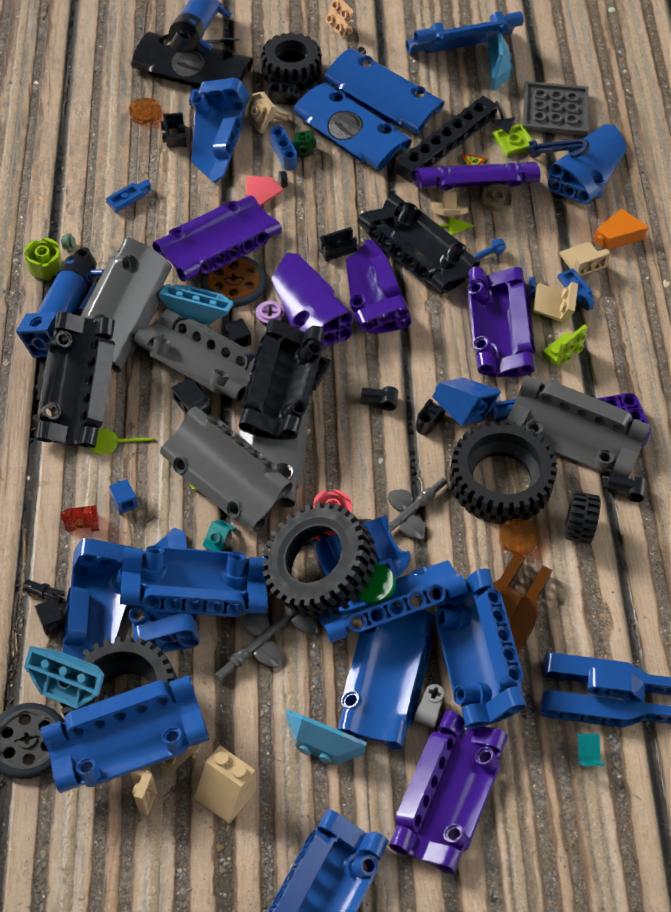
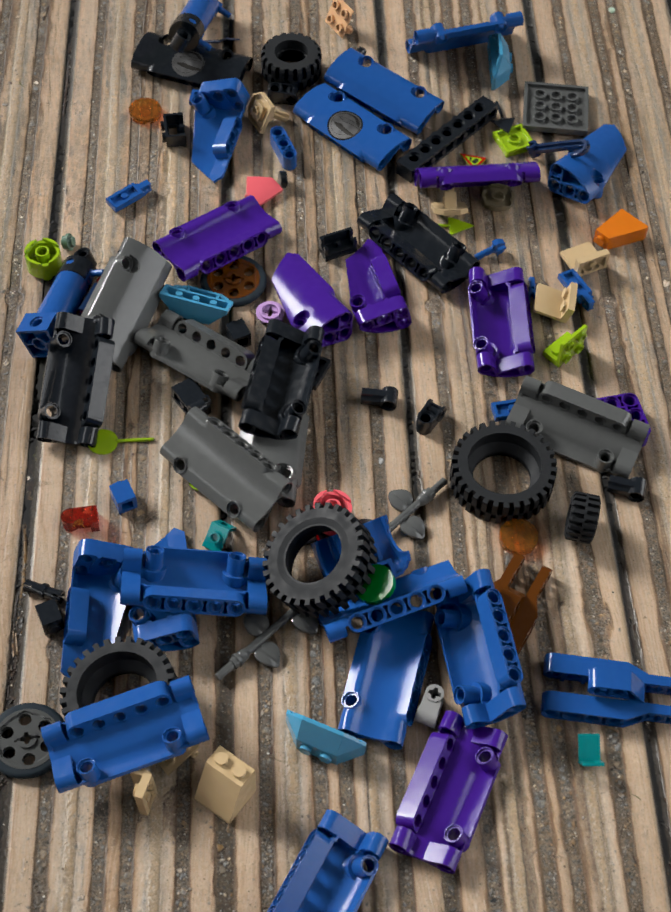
(63, 676): dark azure wedge -> none
(304, 143): dark green brick -> none
(466, 399): blue slope -> none

